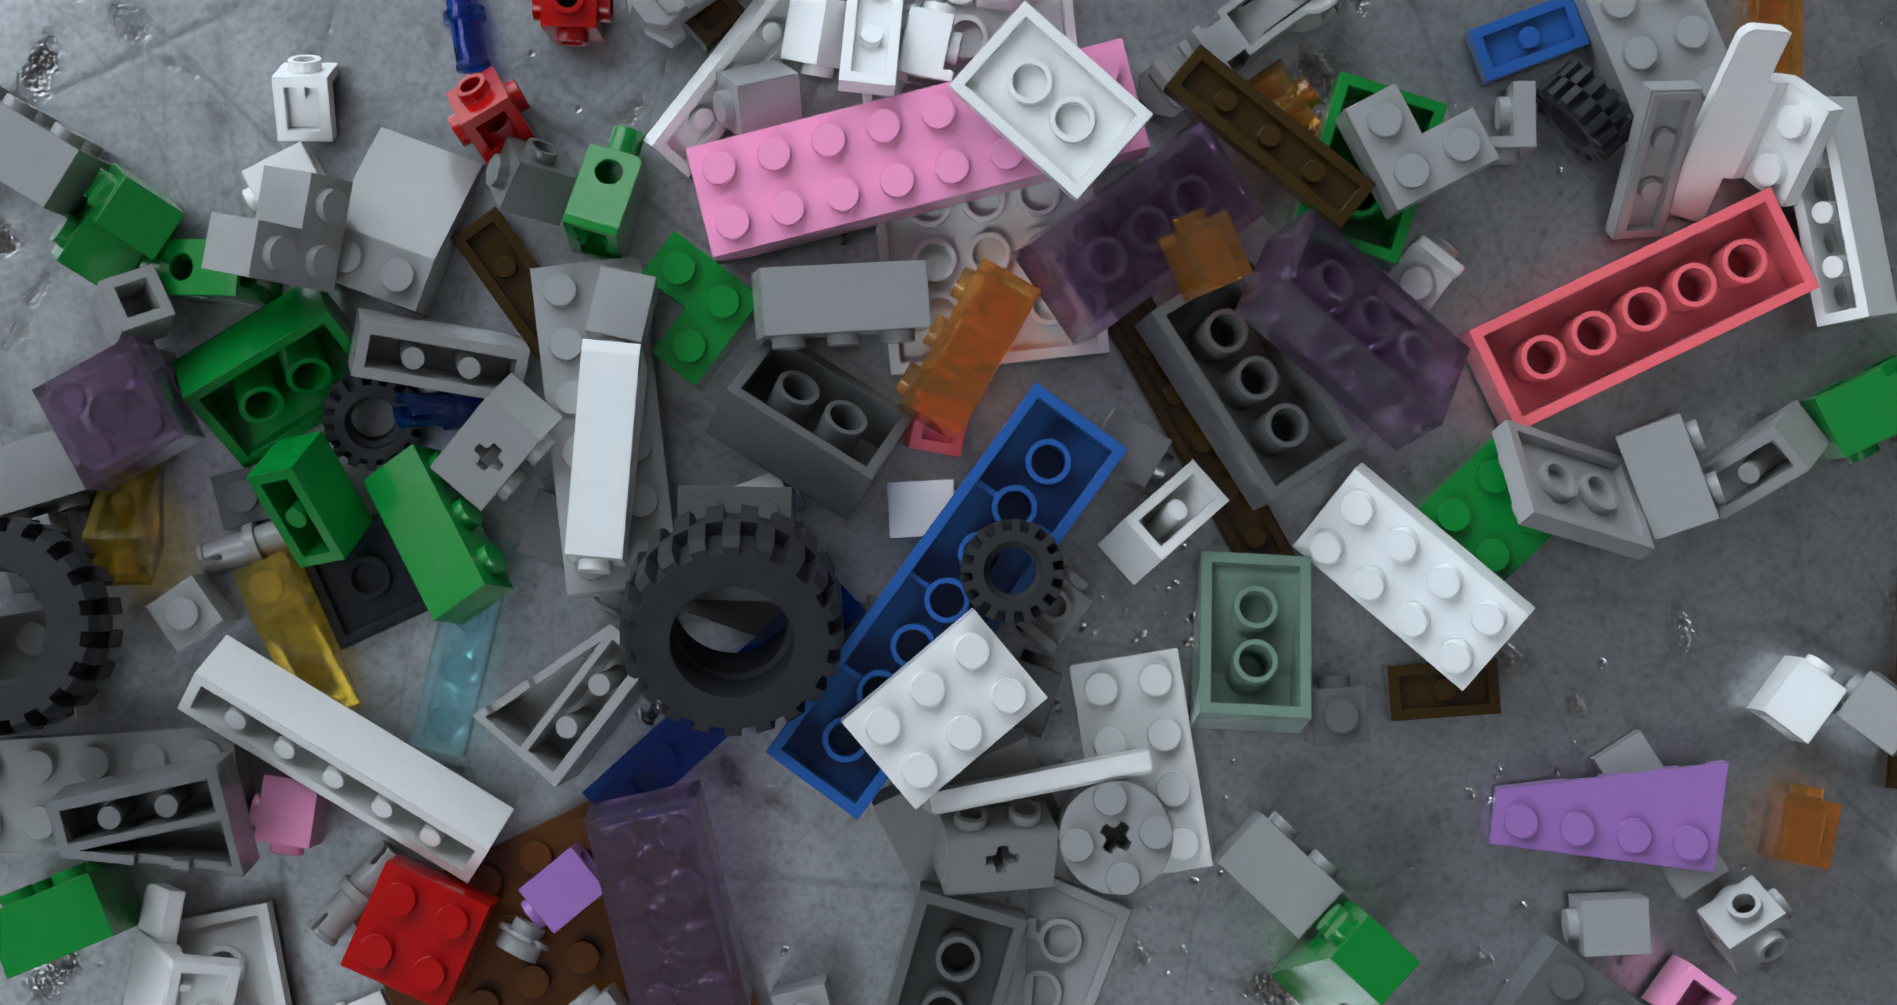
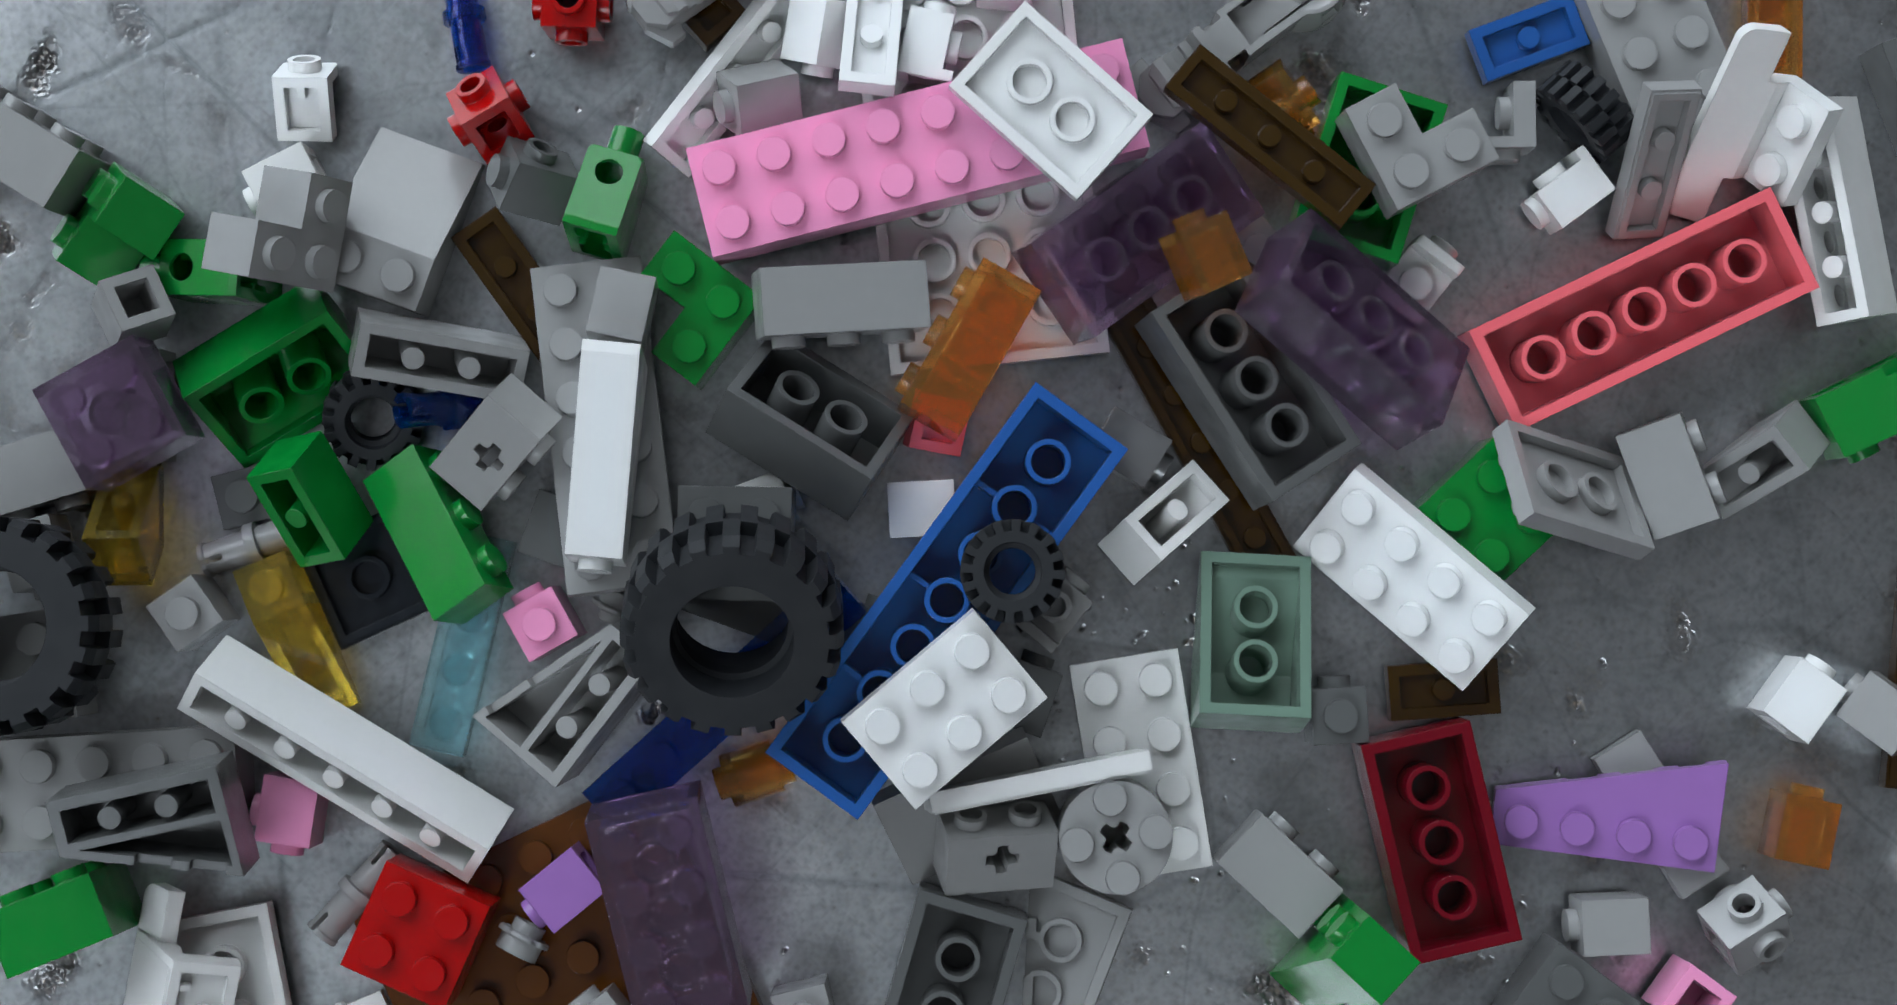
(543, 620): none -> bright pink brick
(750, 774): none -> clear orange brick
(1436, 840): none -> dark red brick
(1567, 192): none -> white brick

